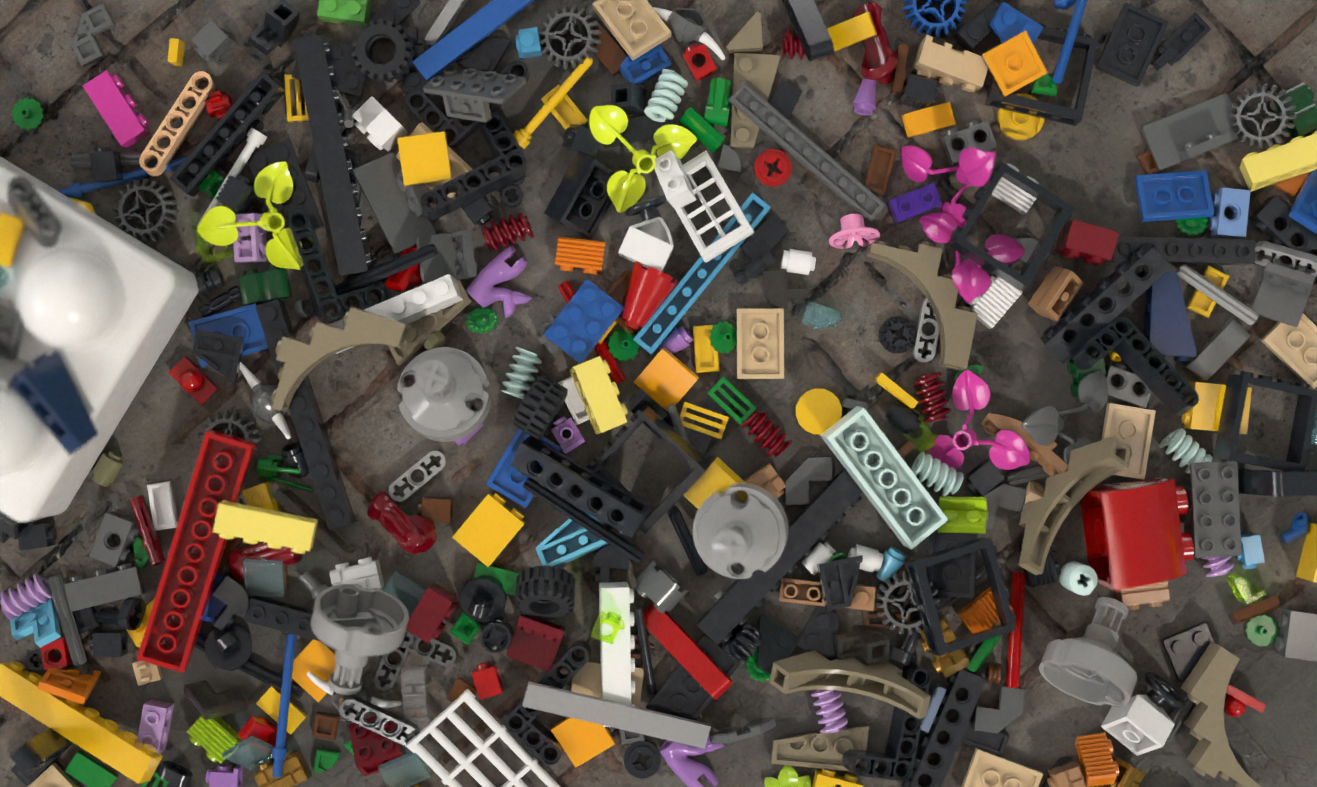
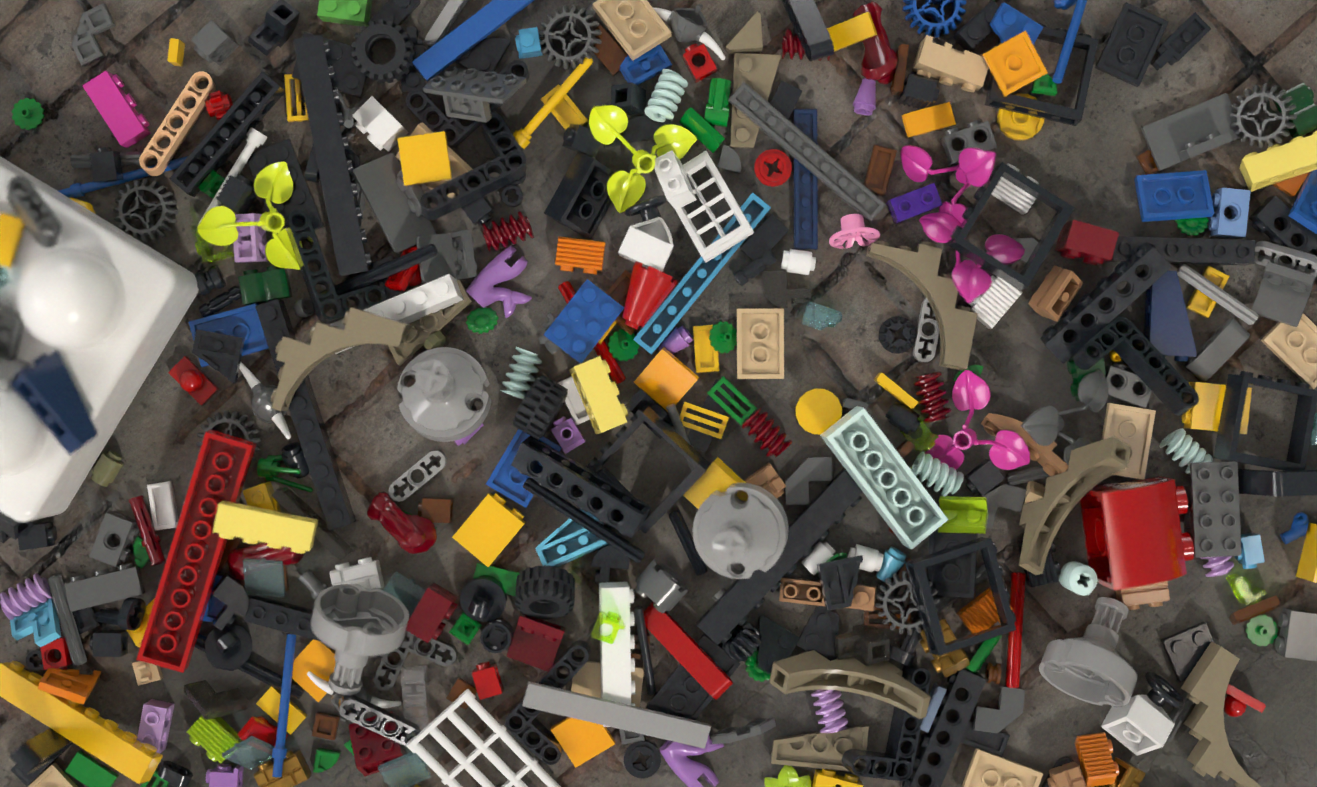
(805, 188): none -> dark blue tile

